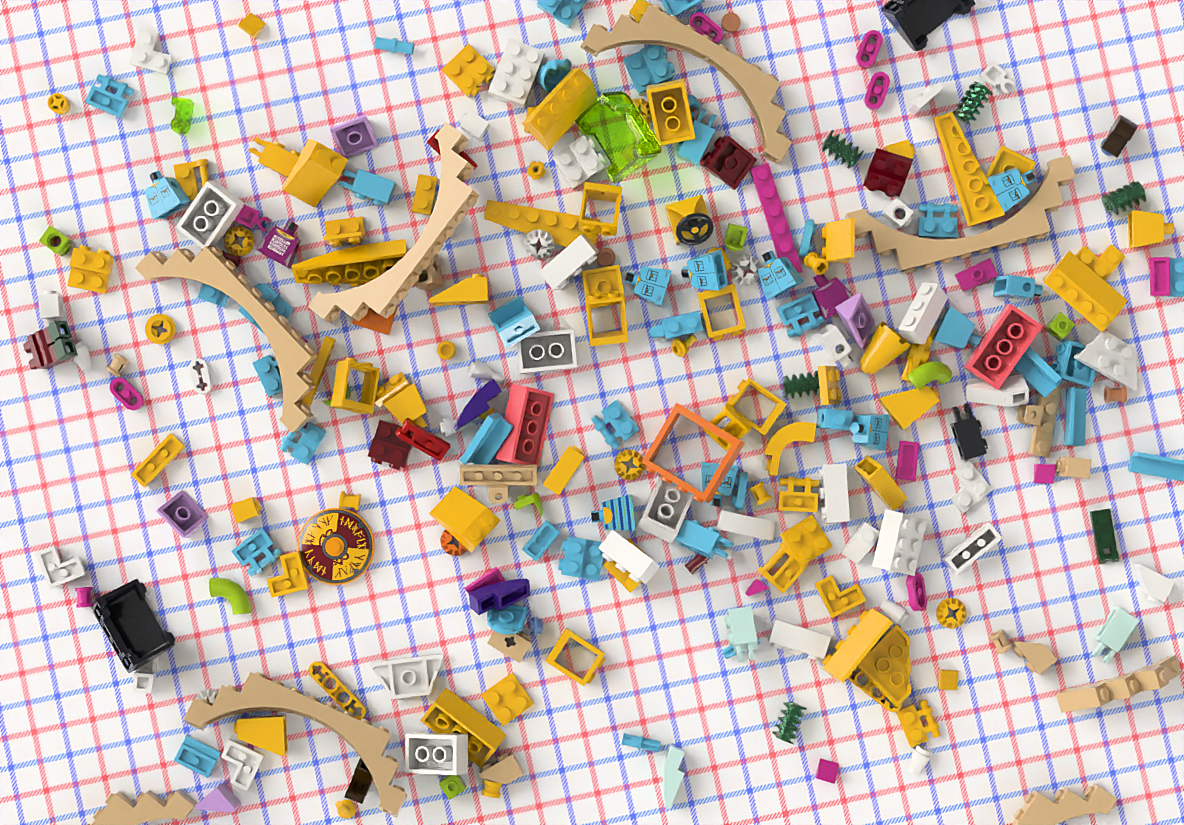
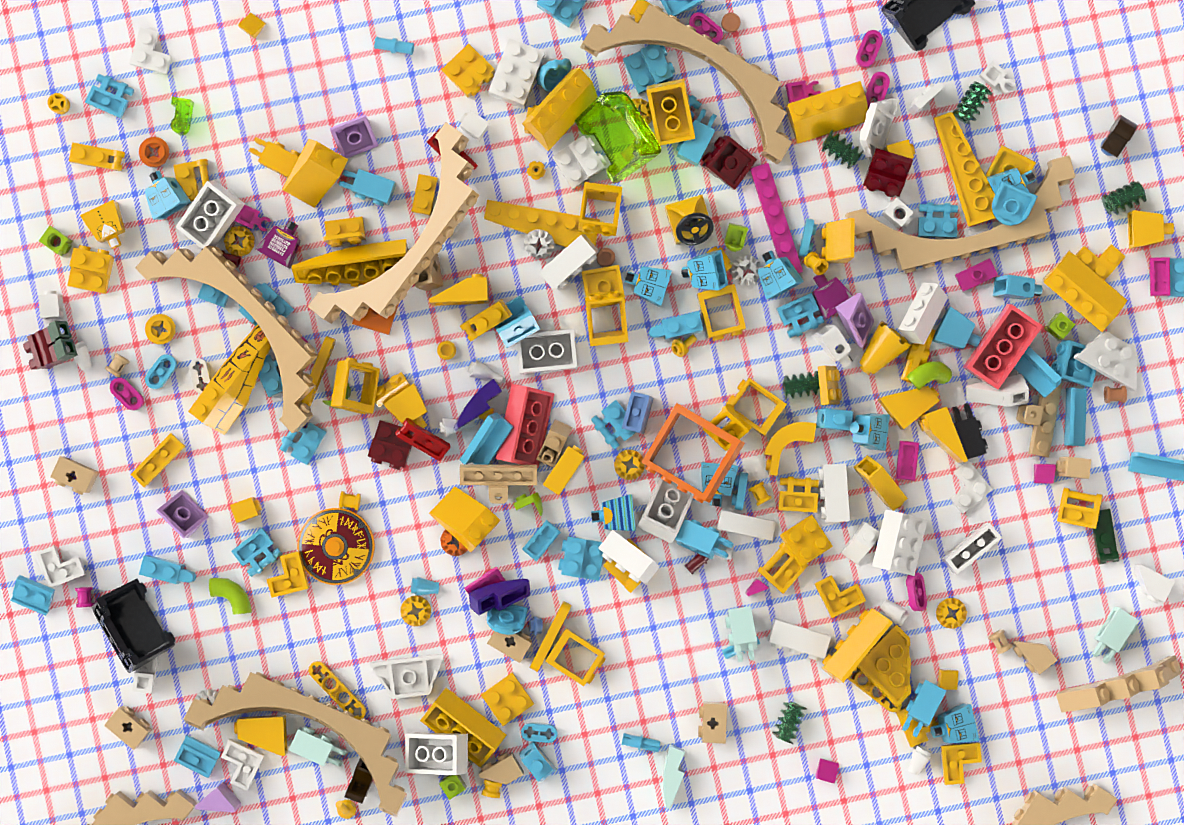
(32, 595): none -> medium azure plate
(85, 475): none -> tan brick
(96, 156): none -> yellow plate
(105, 223): none -> yellow torso
(118, 726): none -> tan brick
(154, 142): none -> orange gear
(161, 371): none -> medium azure plate
(165, 570): none -> medium azure hinge
(232, 384): none -> yellow wedge
(315, 747): none -> light aqua hinge
(422, 586): none -> medium azure cone
(424, 614): none -> yellow gear
(486, 319): none -> yellow plate
(537, 762): none -> medium azure torso
(540, 728): none -> medium azure beam
(550, 636): none -> yellow beam
(554, 443): none -> tan slope
(637, 412): none -> medium blue panel
(717, 733): none -> tan brick
(799, 90): none -> dark pink plate
(827, 111): none -> yellow slope
(877, 126): none -> white wing
(924, 706): none -> medium azure hinge
(941, 430): none -> yellow slope
(954, 757): none -> yellow plate
(956, 725): none -> medium azure torso
(1012, 204): none -> medium azure tile
(1078, 514): none -> yellow plate

